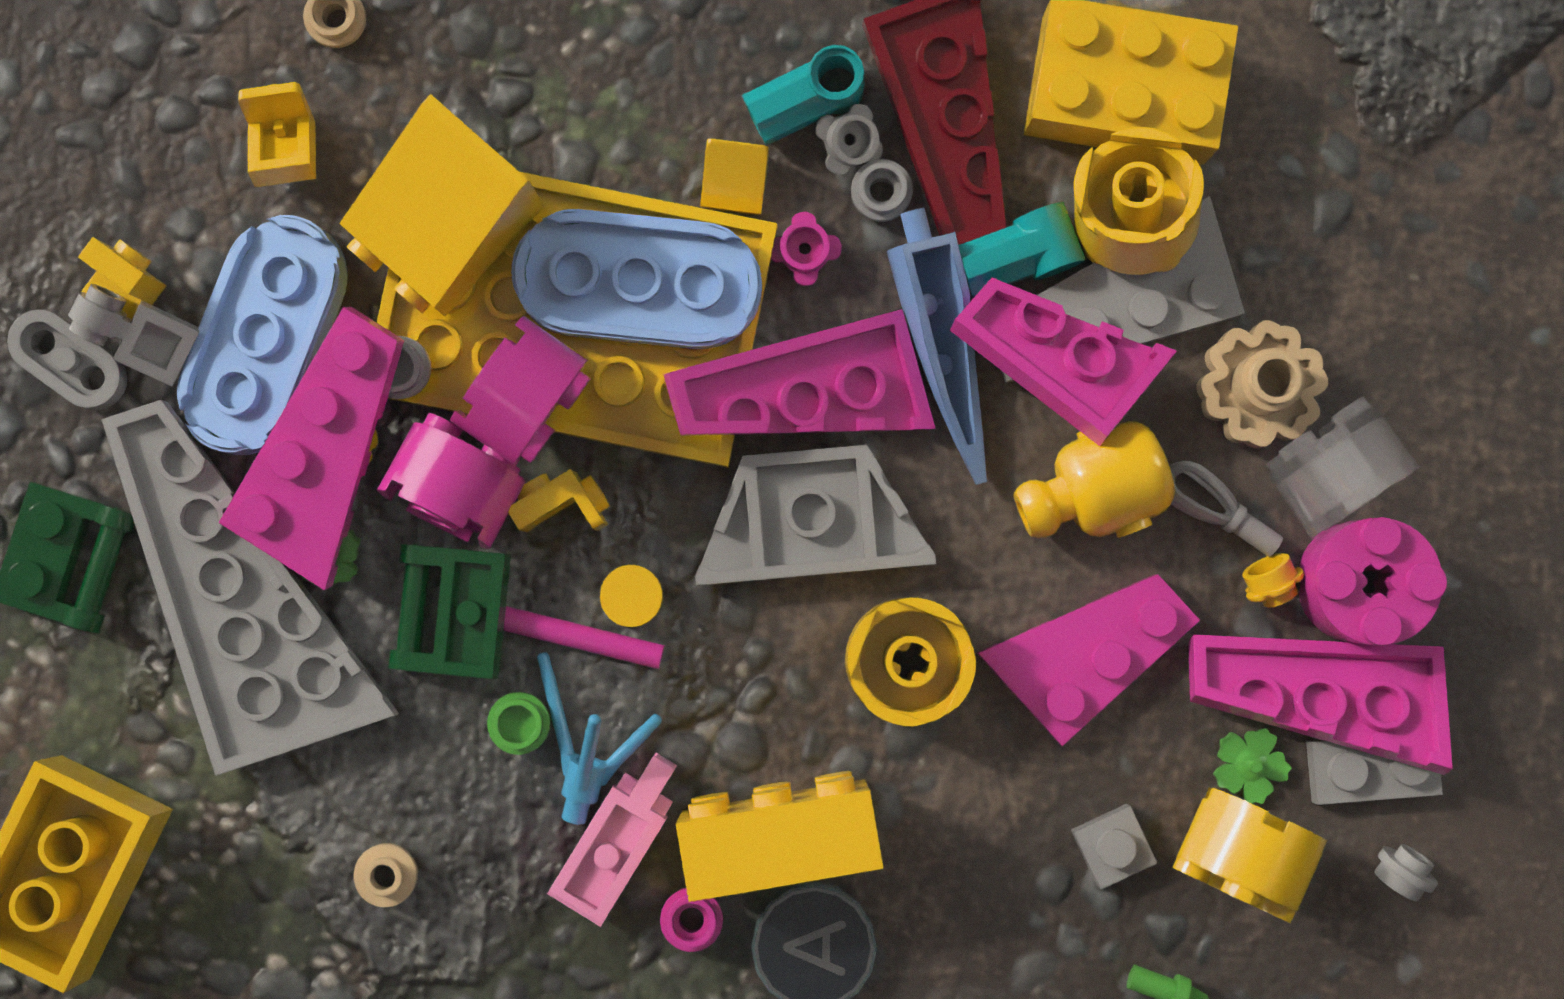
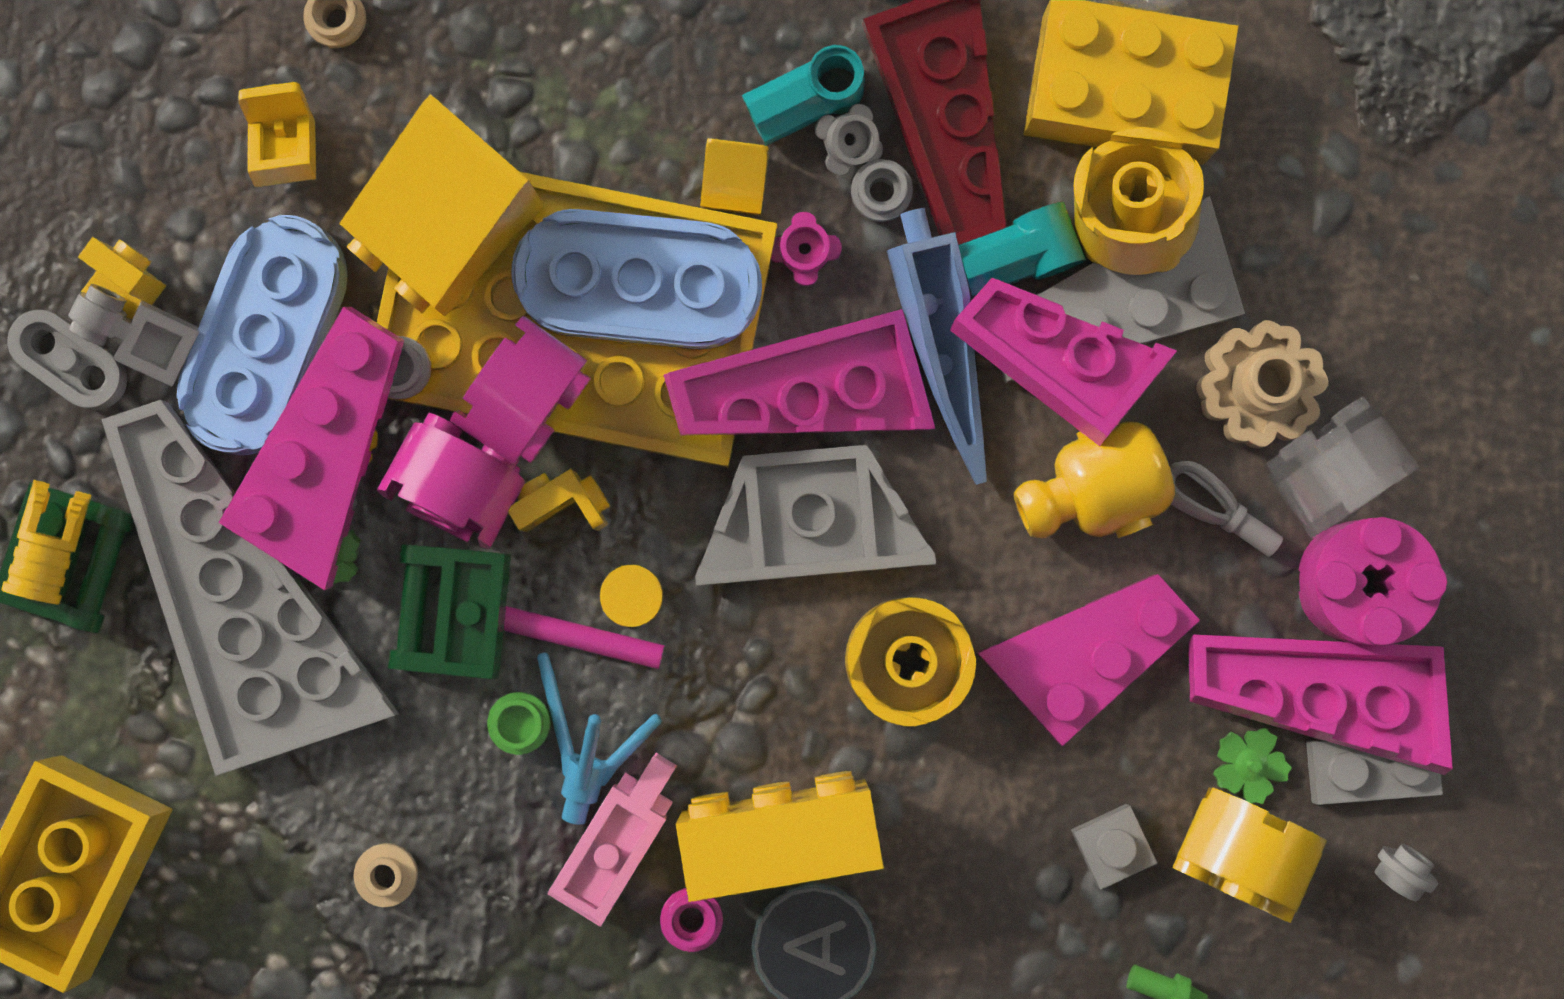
(42, 558): none -> yellow hinge
(1272, 580): yellow plate -> none

